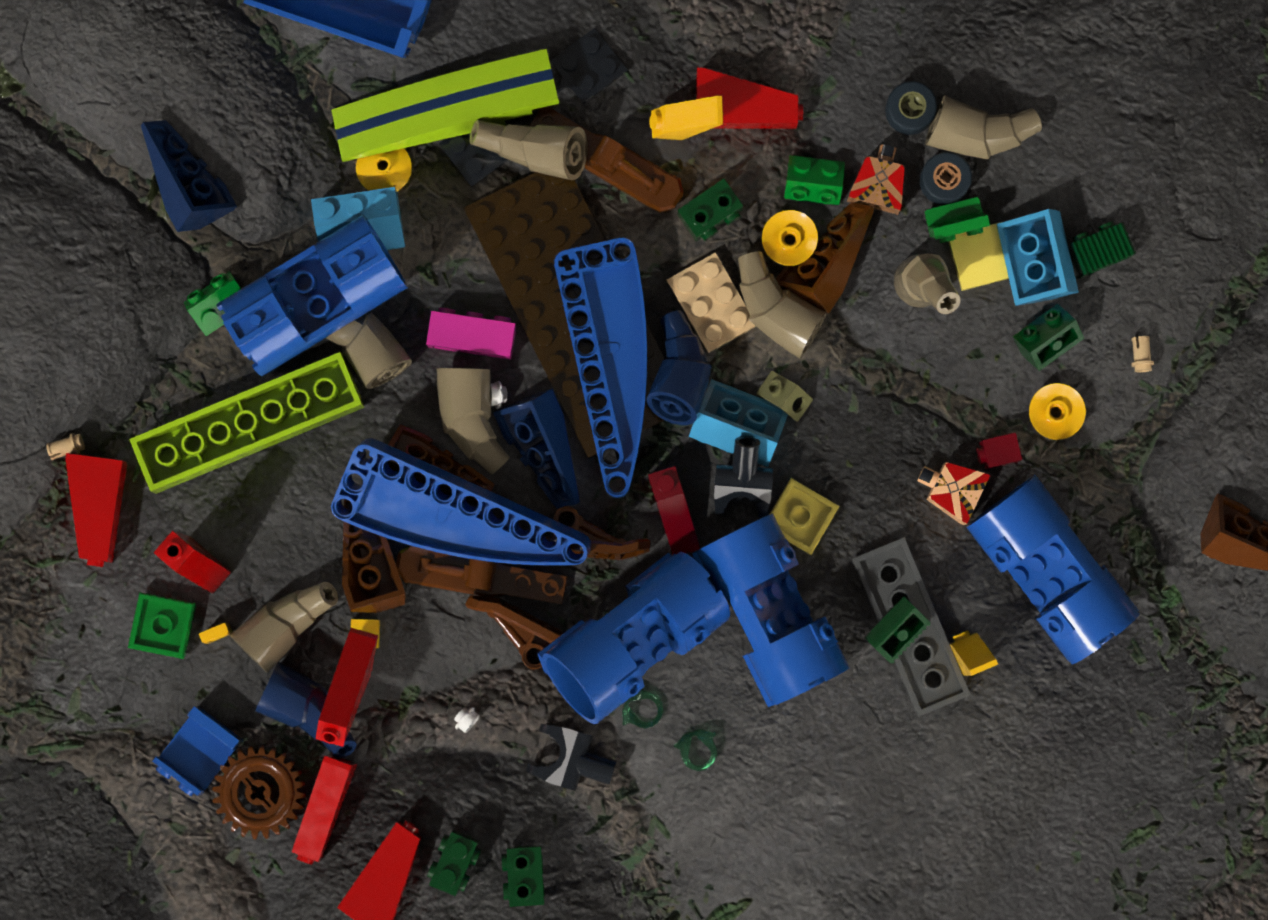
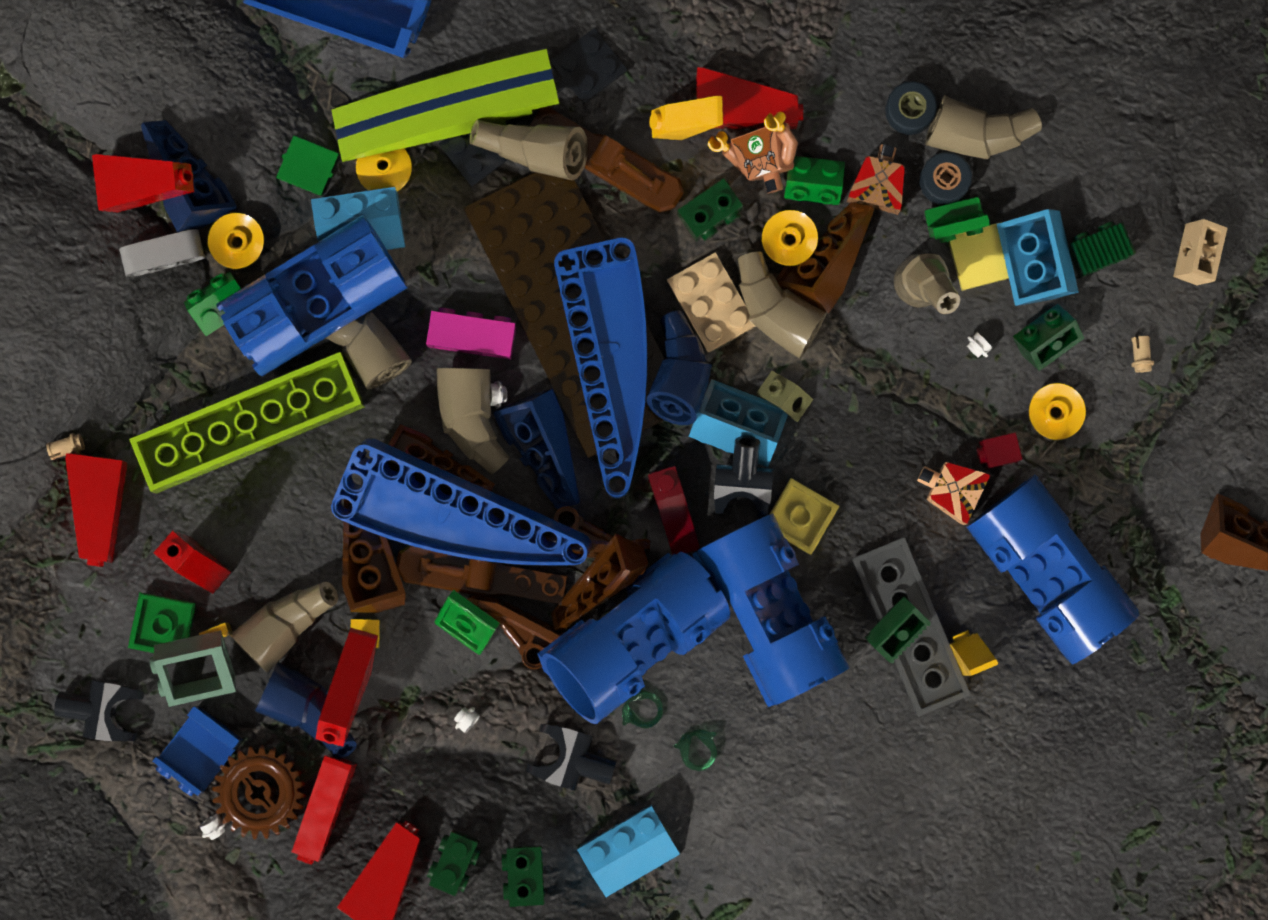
(98, 710): none -> black connector
(136, 182): none -> red slope
(162, 253): none -> light grey beam
(191, 648): none -> sand green window
(212, 827): none -> white plate
(226, 230): none -> yellow dish
(307, 166): none -> green piece
(466, 622): none -> green plate
(607, 576): none -> reddish brown wedge
(628, 851): none -> dark azure slope
(761, 152): none -> torso
(978, 345): none -> white plate
(1200, 252): none -> tan brick

